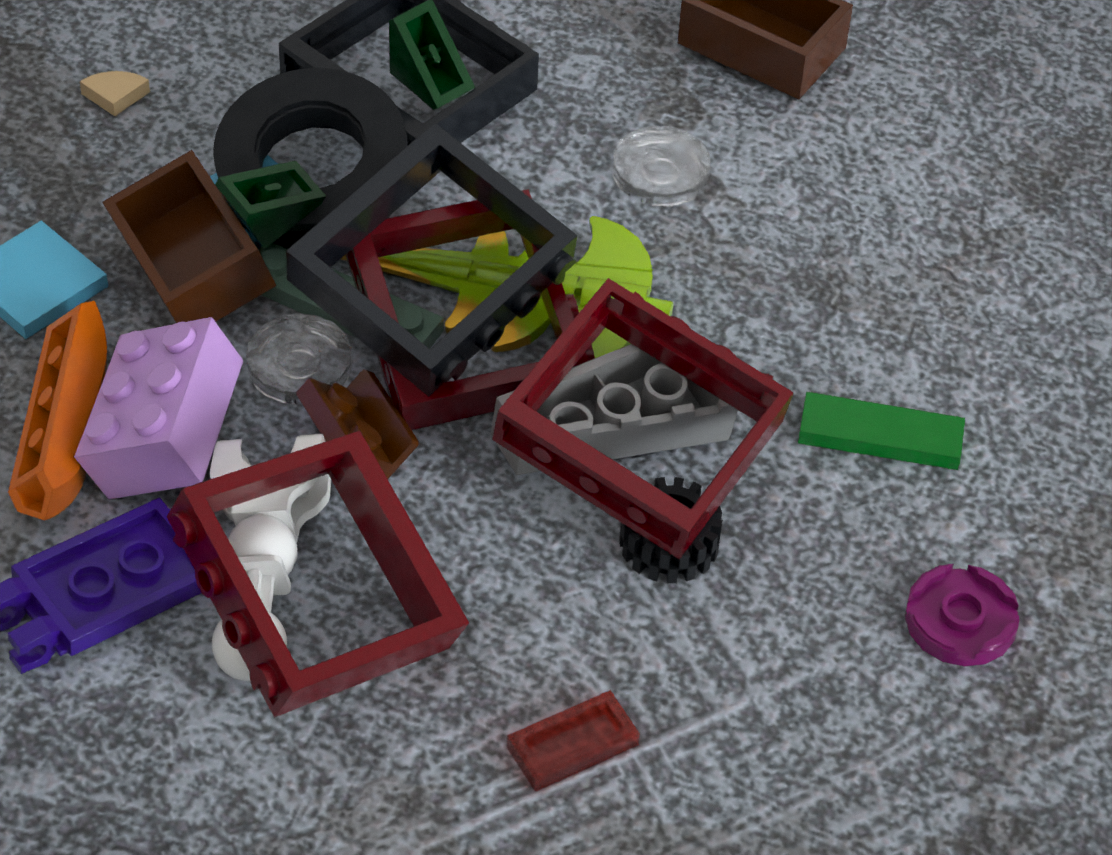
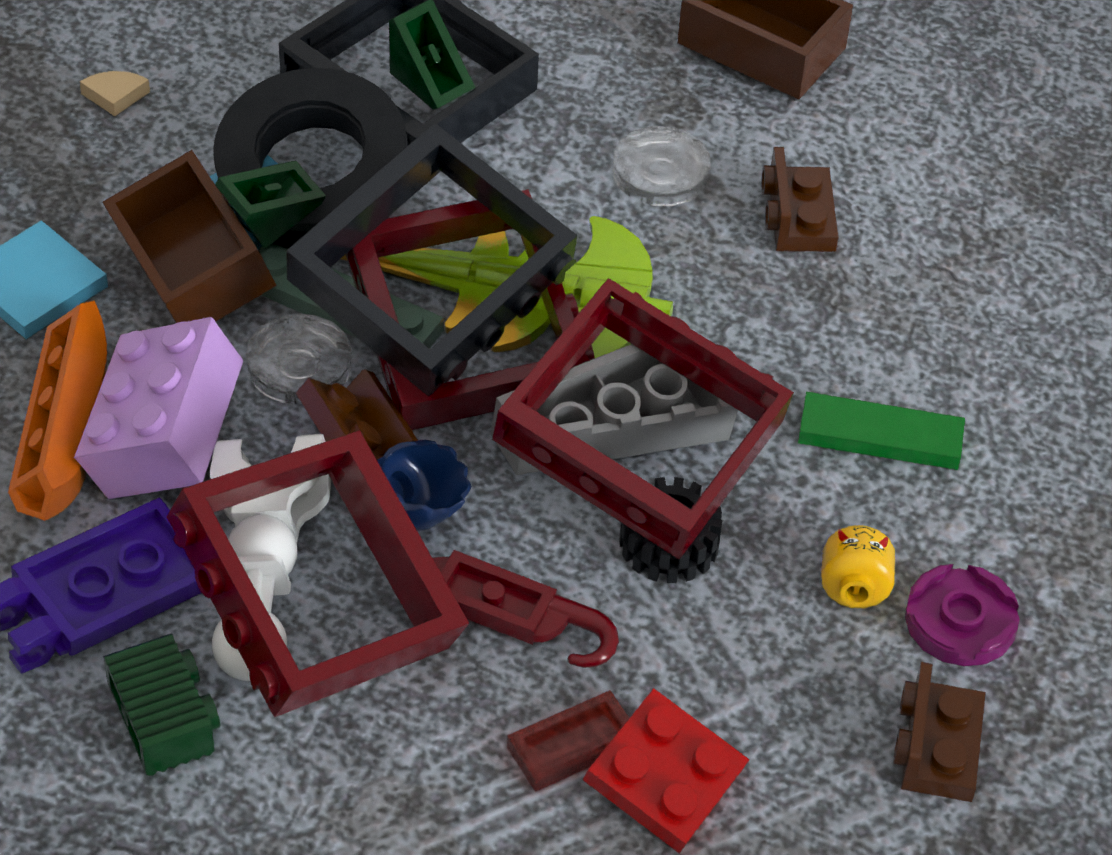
(161, 703): none -> dark green brick
(426, 480): none -> dark blue hair
(523, 606): none -> dark red plate
(665, 770): none -> red plate
(799, 206): none -> reddish brown bracket
(859, 562): none -> yellow head
(942, 737): none -> reddish brown bracket

